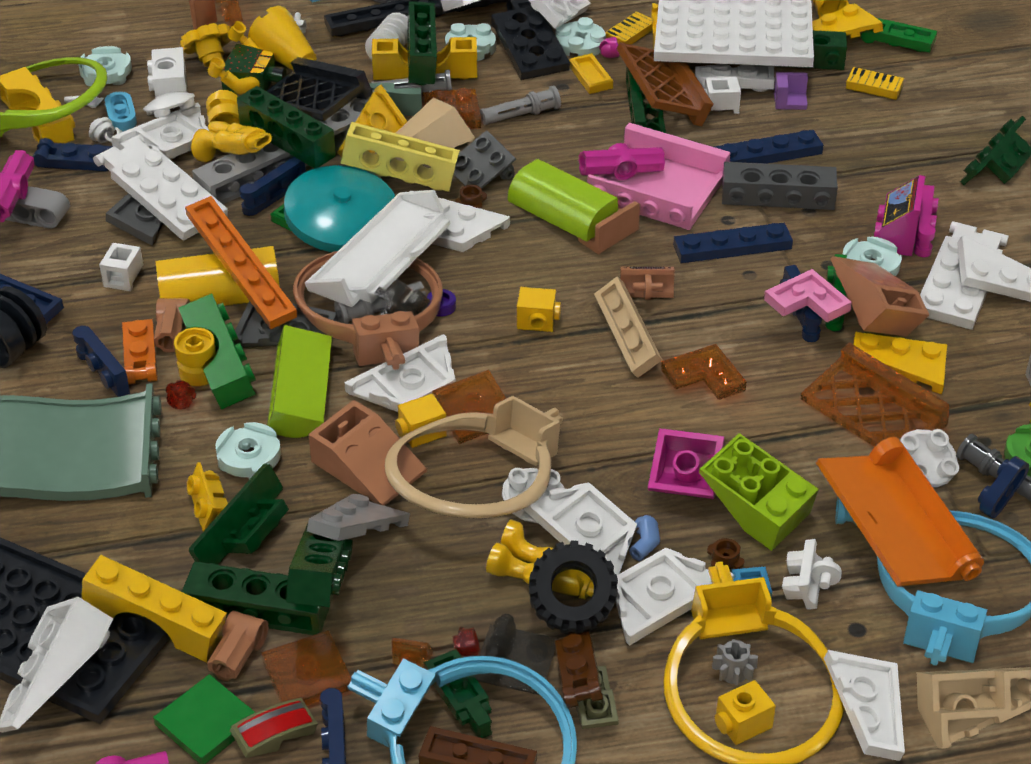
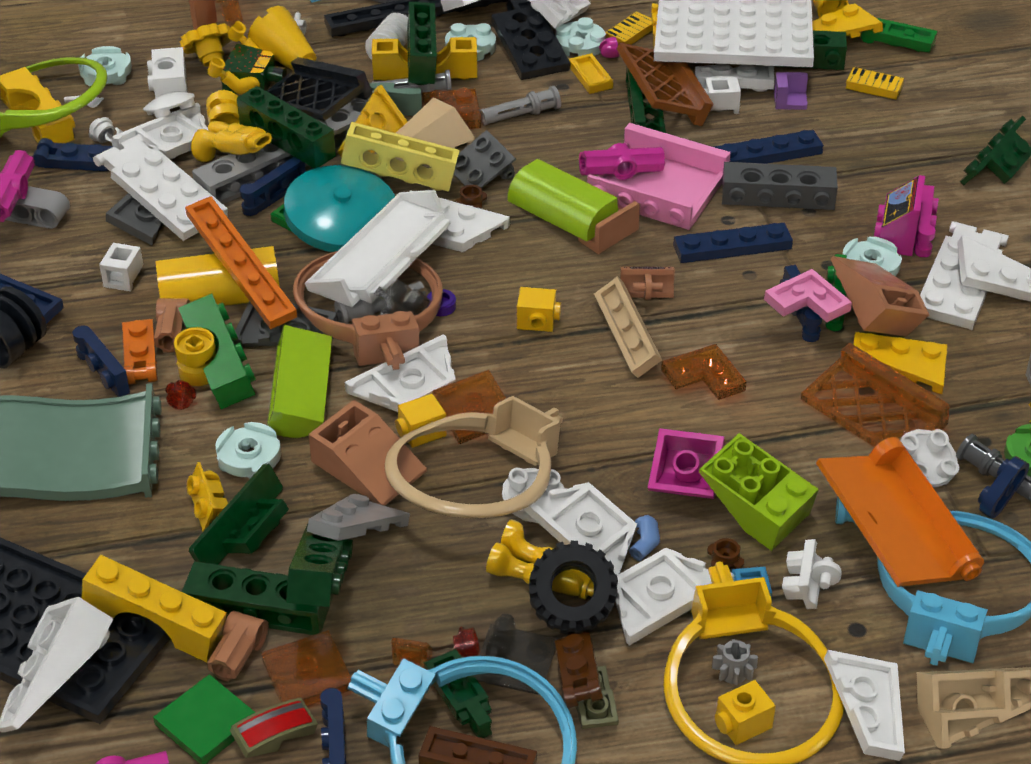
(121, 110): medium azure plate -> none

